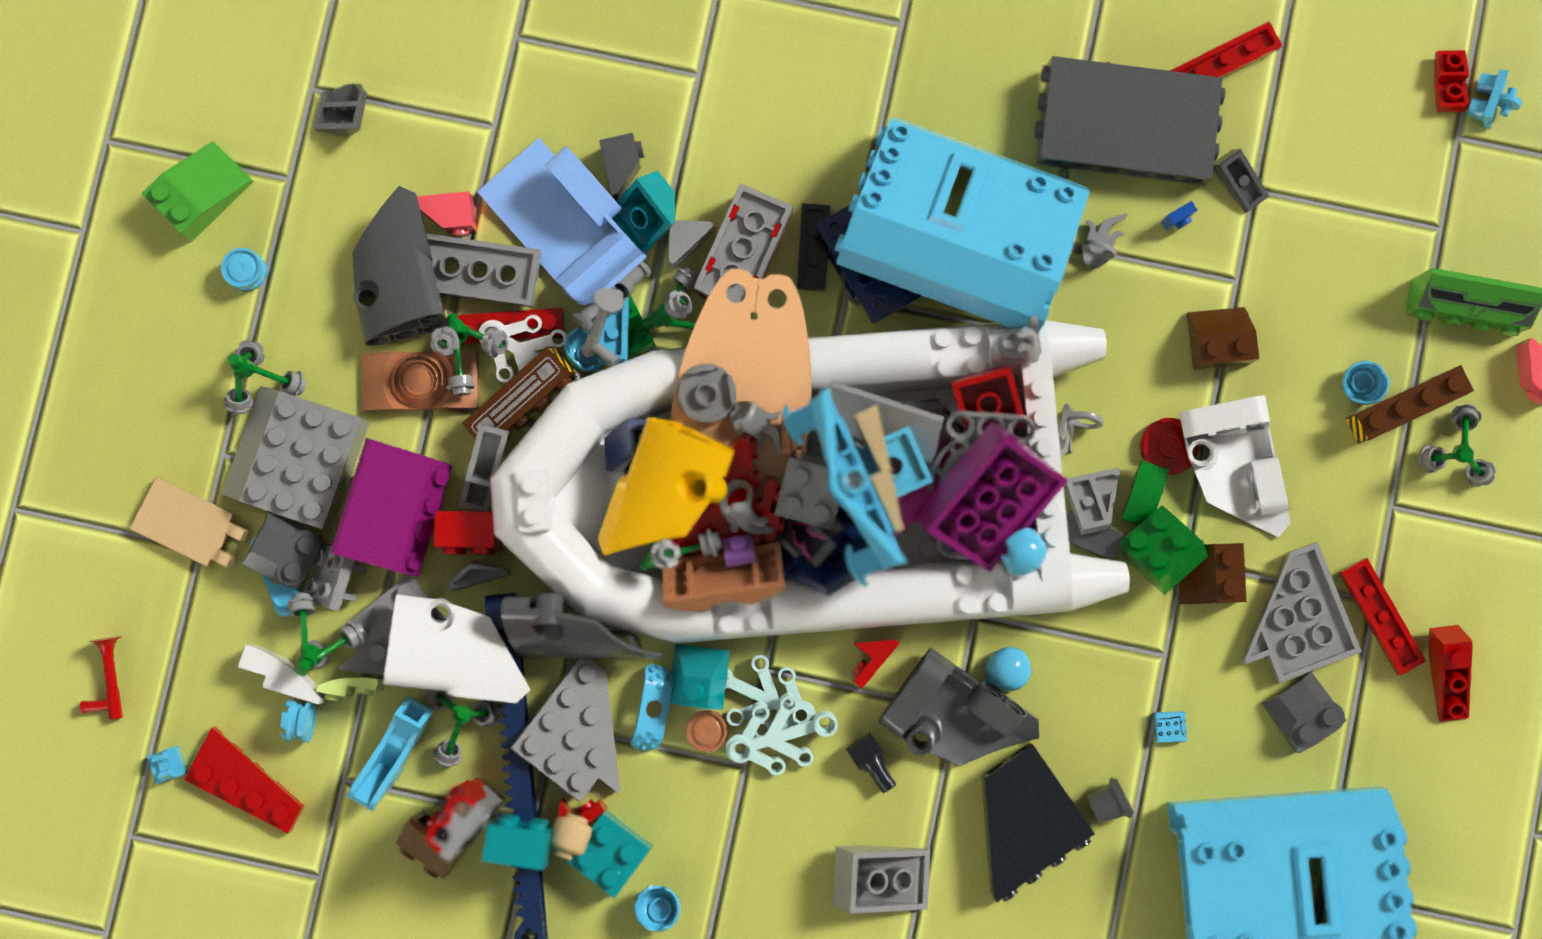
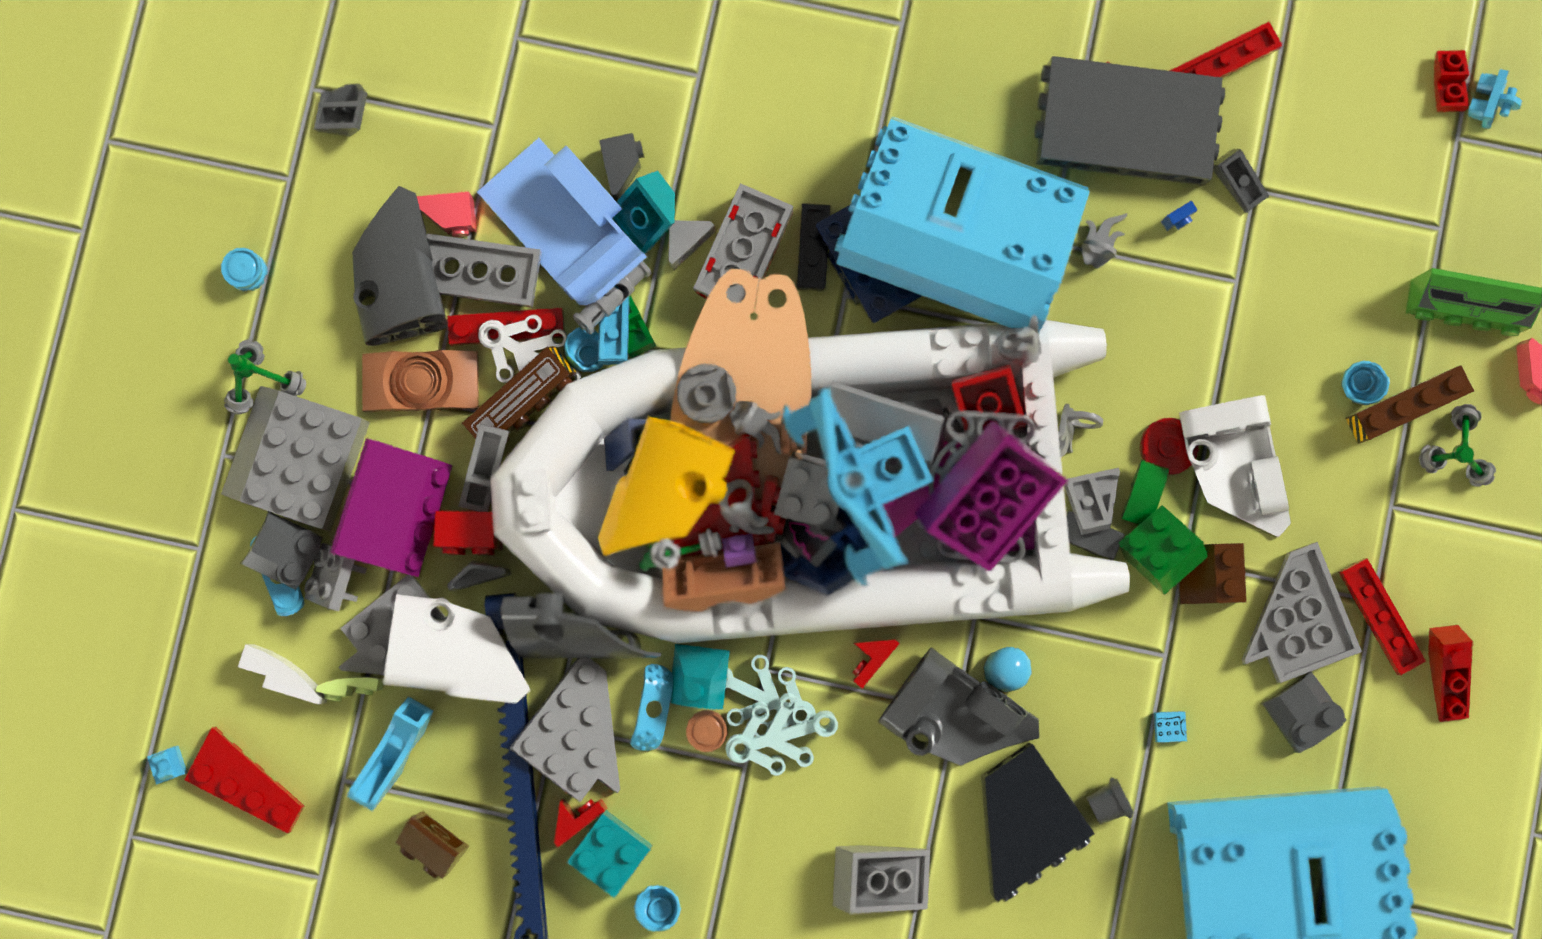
(113, 701): red piece -> none
(187, 524): tan tile -> none
(197, 189): bright green slope -> none
(298, 721): medium azure wheel -> none
(313, 652): plant -> none
(449, 340): light grey plant -> none
(463, 818): piece -> none
(482, 713): light grey plant -> none
(518, 842): teal brick -> none
(570, 836): tan head -> none
(607, 301): light grey piece -> none
(676, 305): plant -> none
(869, 757): black pin -> none
(882, 482): tan slope -> none
(1025, 552): medium azure hair -> none
(1222, 338): reddish brown slope -> none

